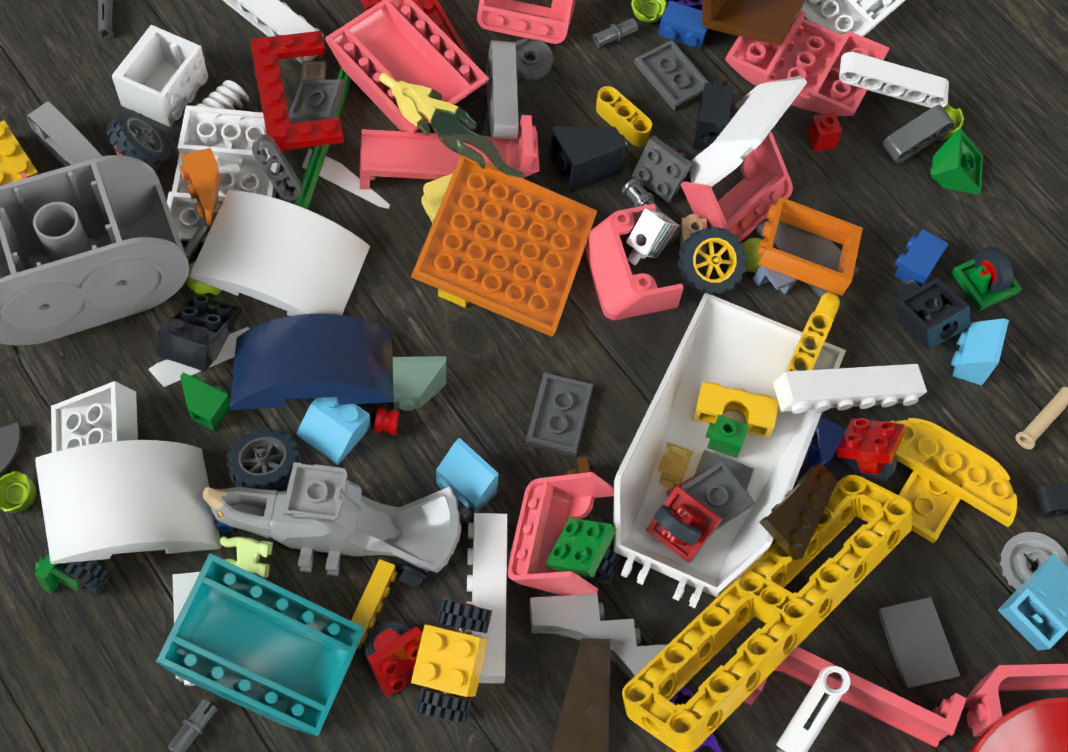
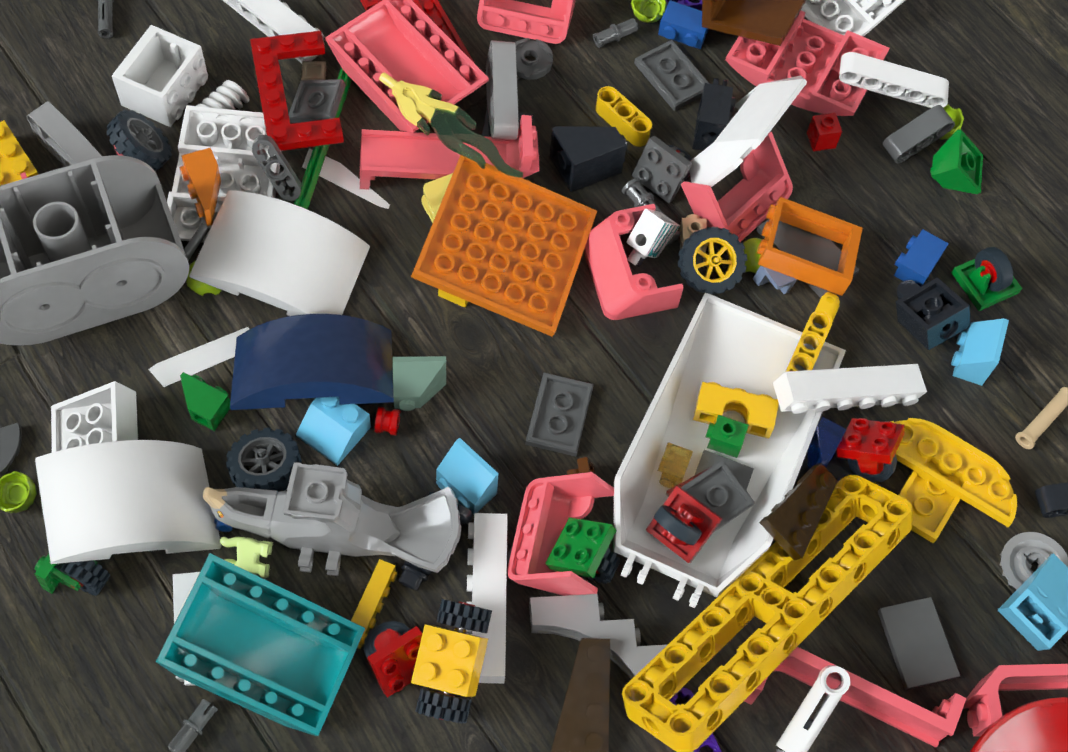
(197, 331): black slope -> none

